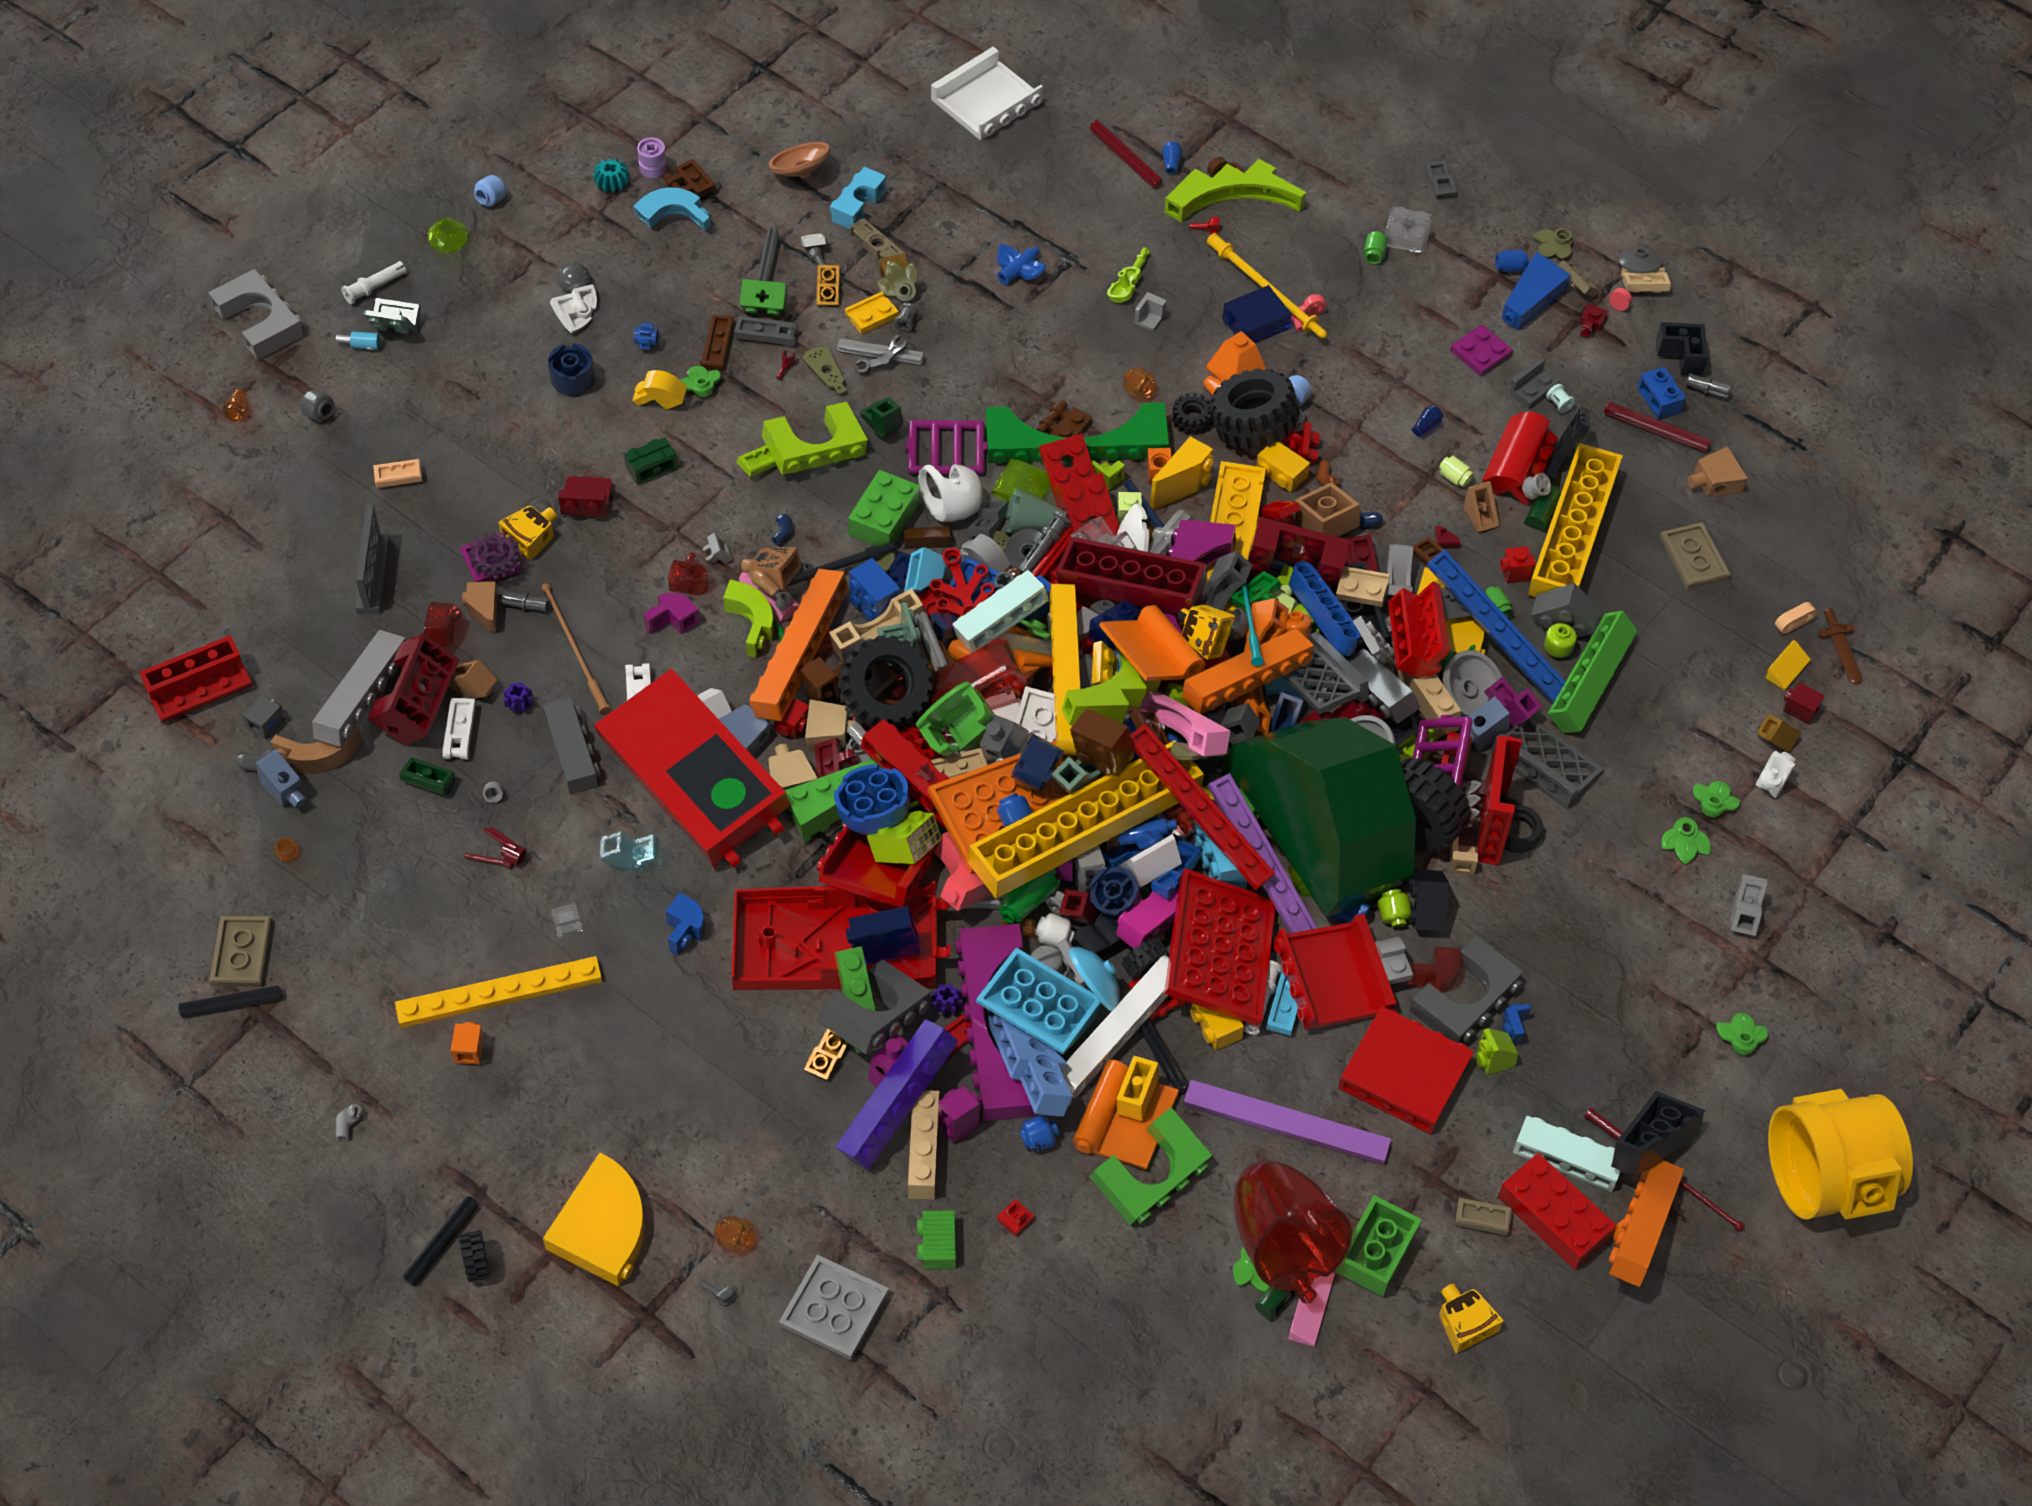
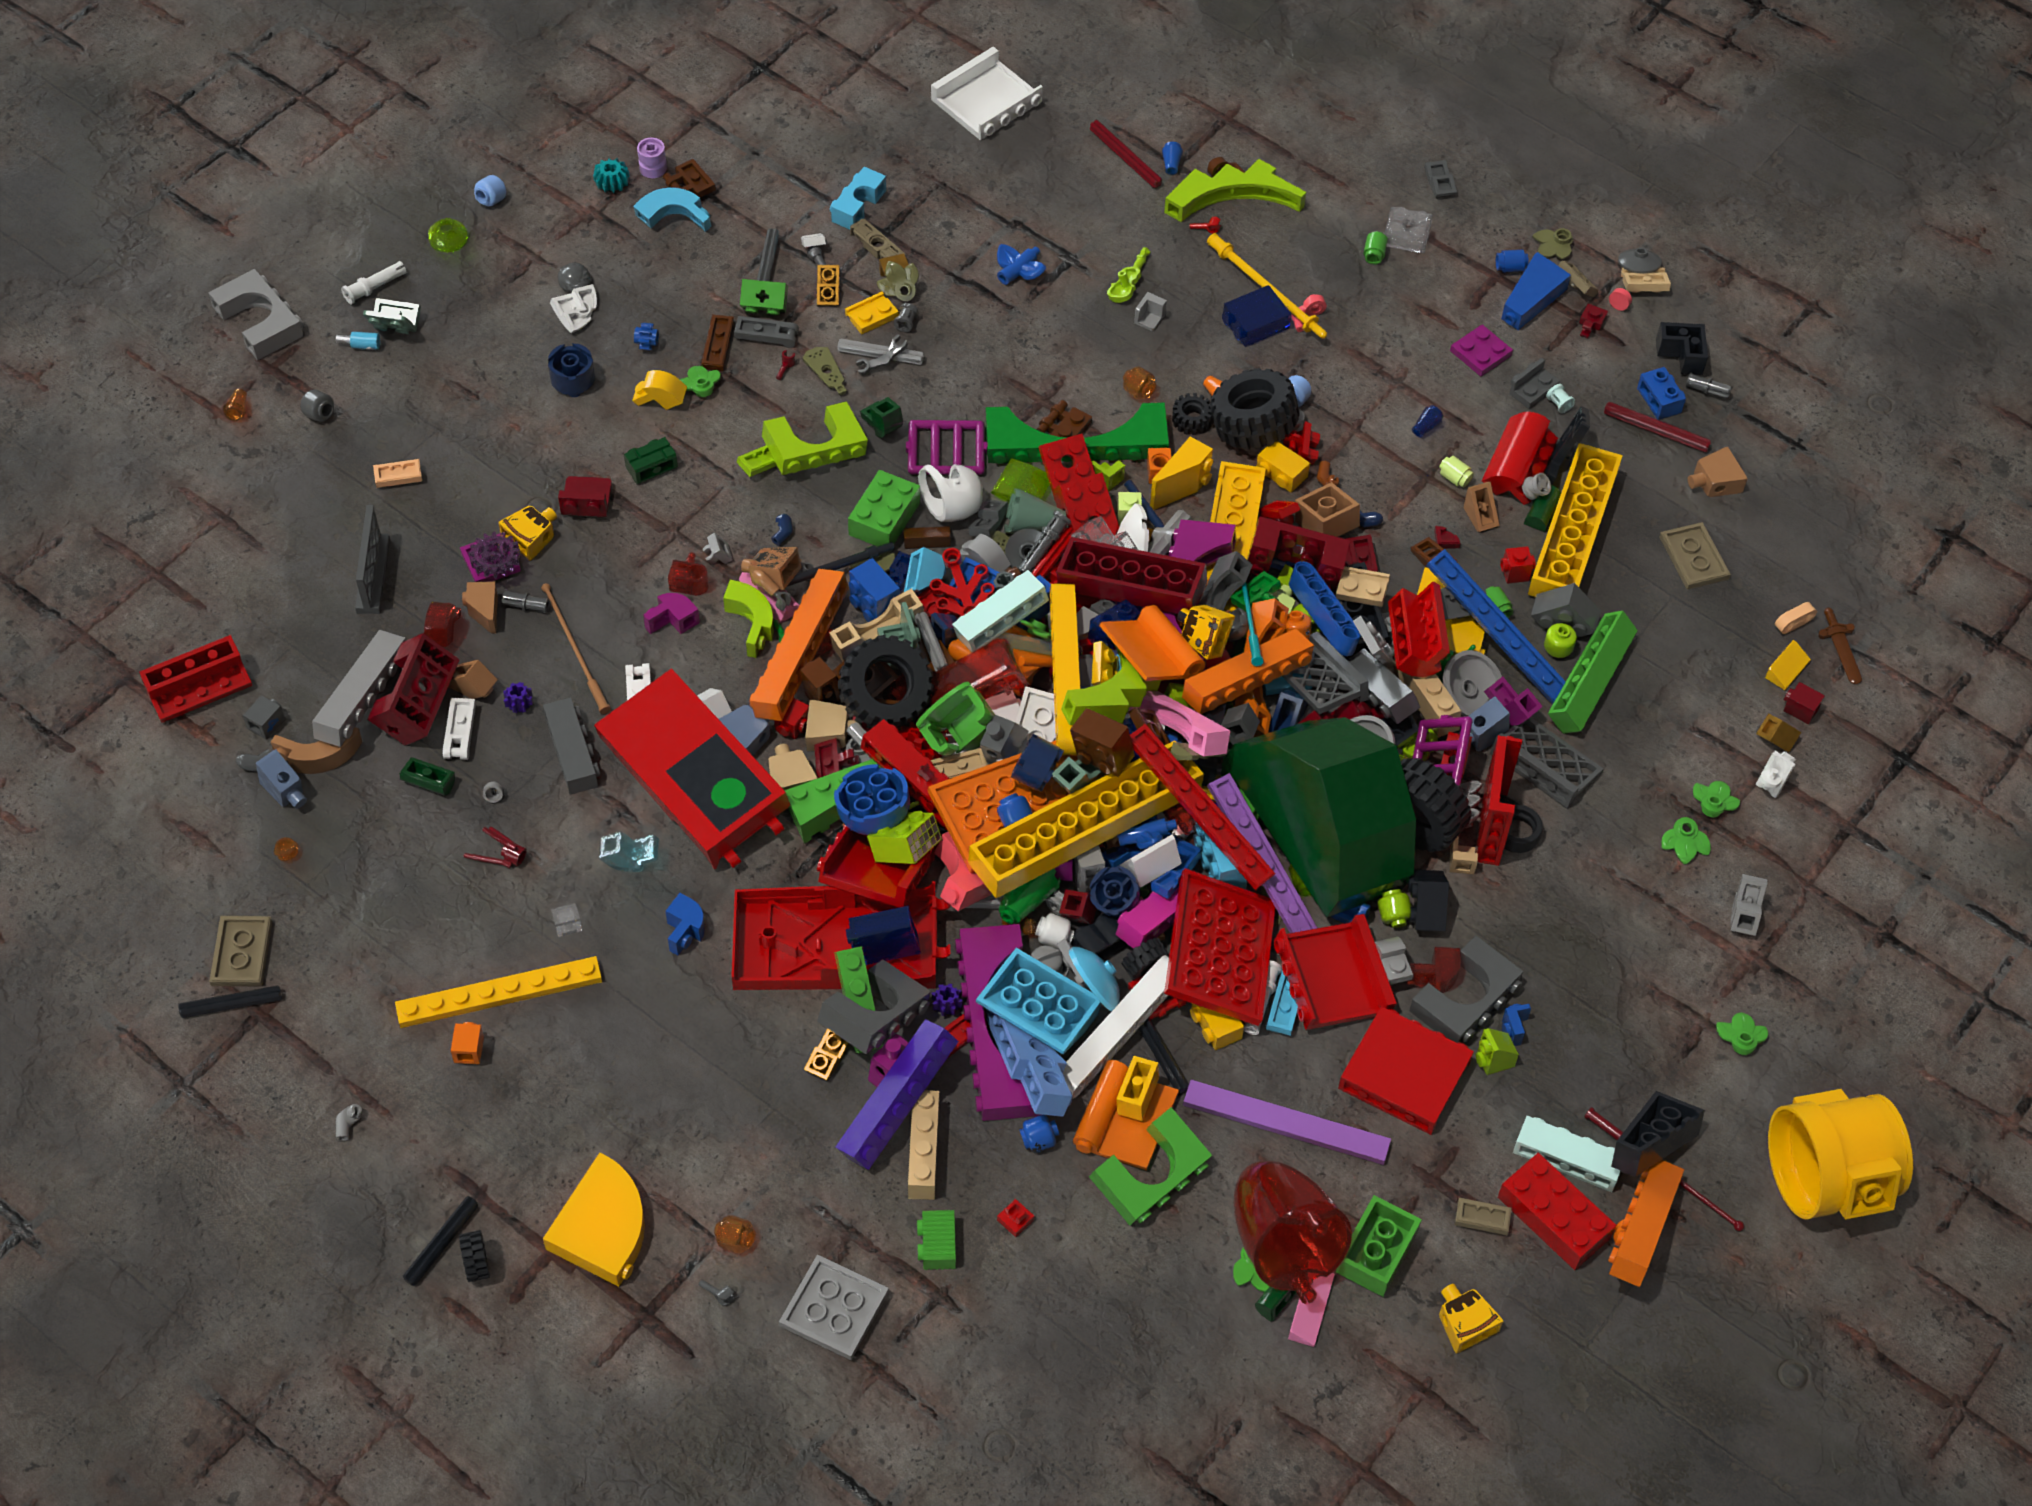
(800, 159): nougat dish -> none
(958, 1113): magenta brick -> none
(1235, 356): orange slope -> none
(1399, 567): light grey arch -> none

